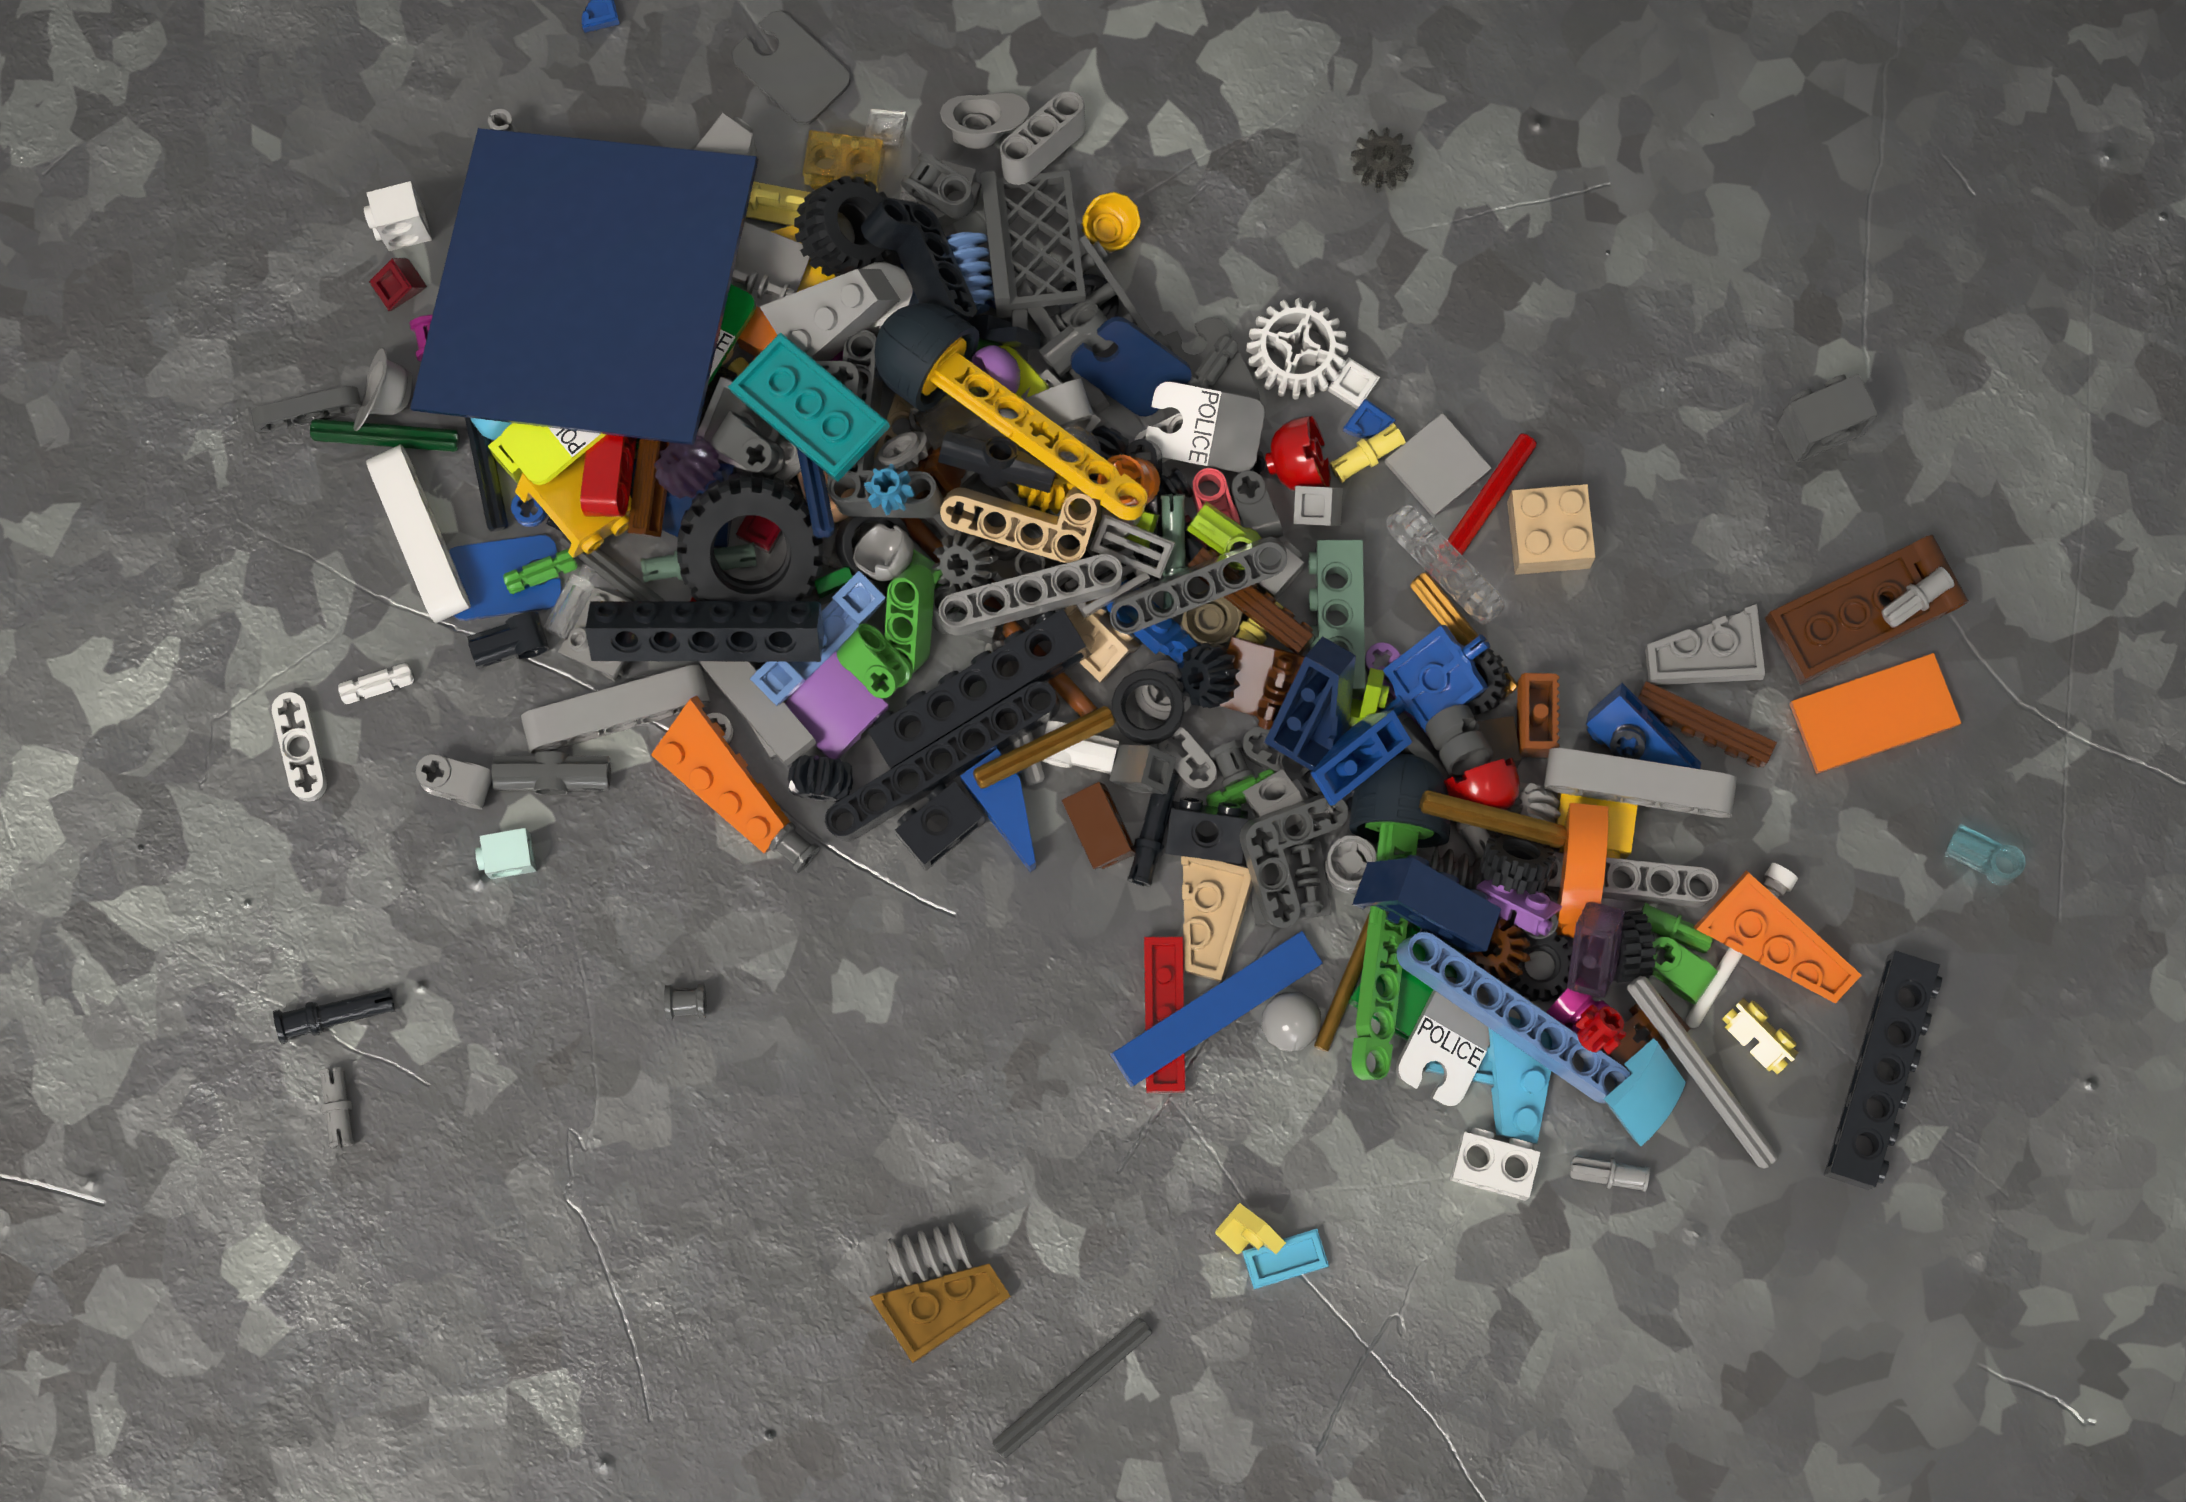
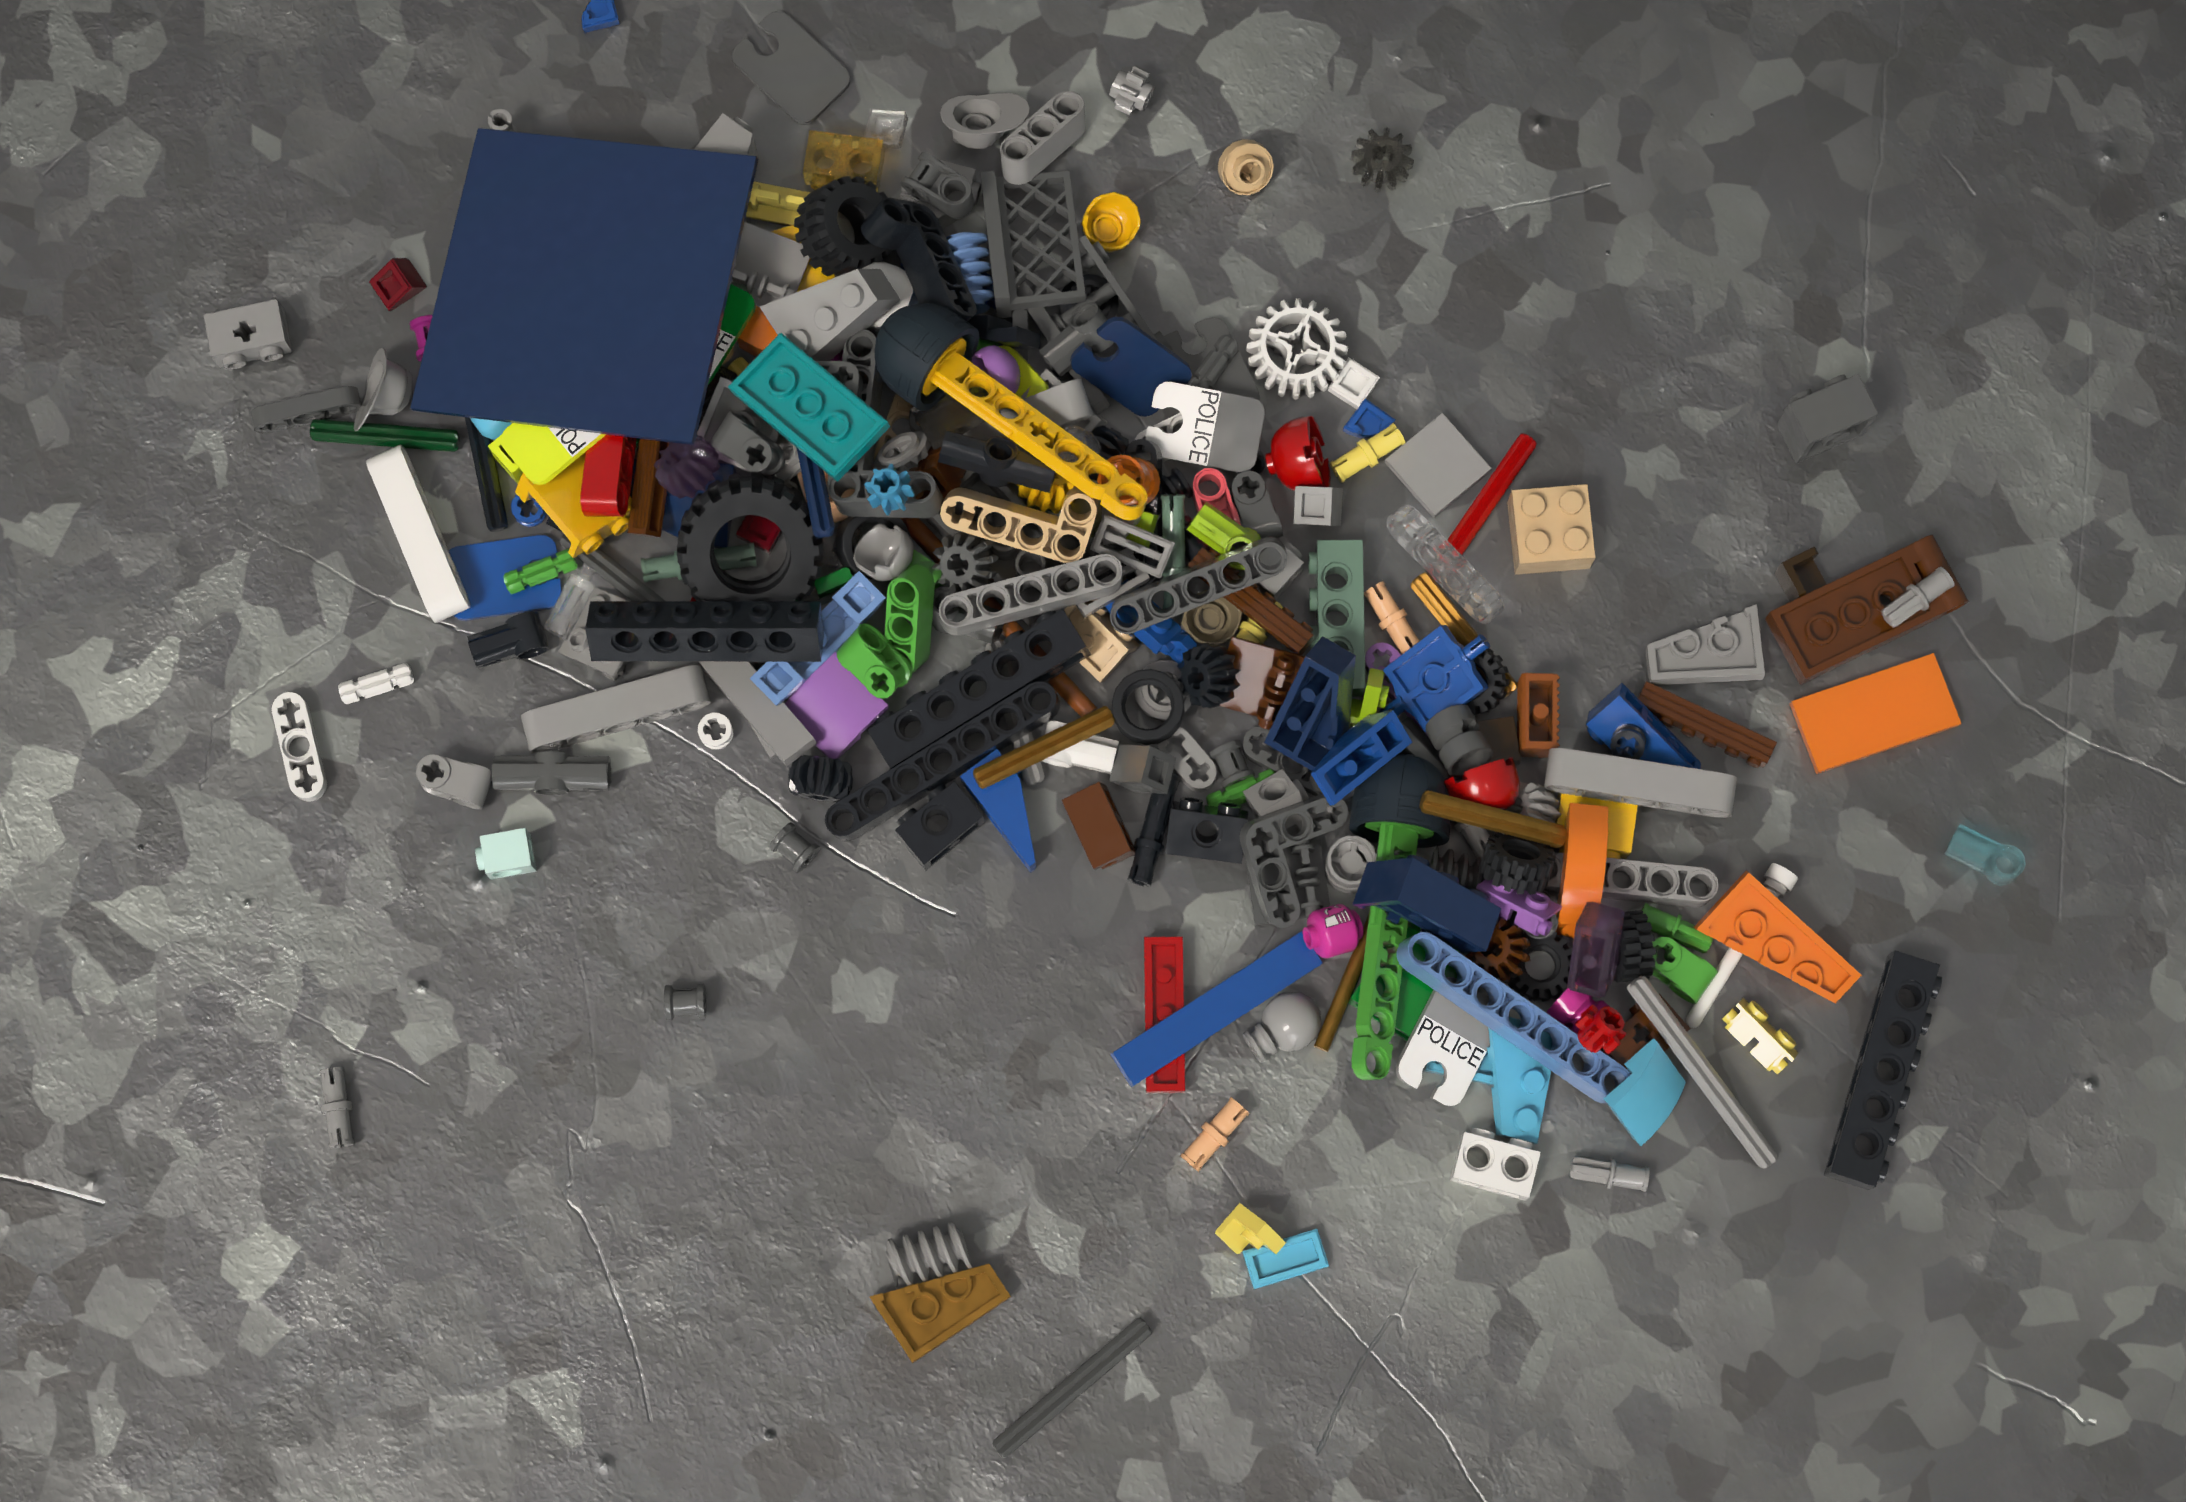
(230, 328): none -> light grey brick
(315, 1018): black pin -> none
(397, 216): white brick -> none
(710, 768): orange wing -> none
(1131, 90): none -> light grey gear
(1213, 912): tan wing -> none
(1214, 1134): none -> light nougat pin
(1245, 167): none -> tan plate
(1259, 1043): none -> light grey bush
(1333, 931): none -> dark pink head
(1391, 617): none -> light nougat pin
(1800, 575): none -> dark brown panel

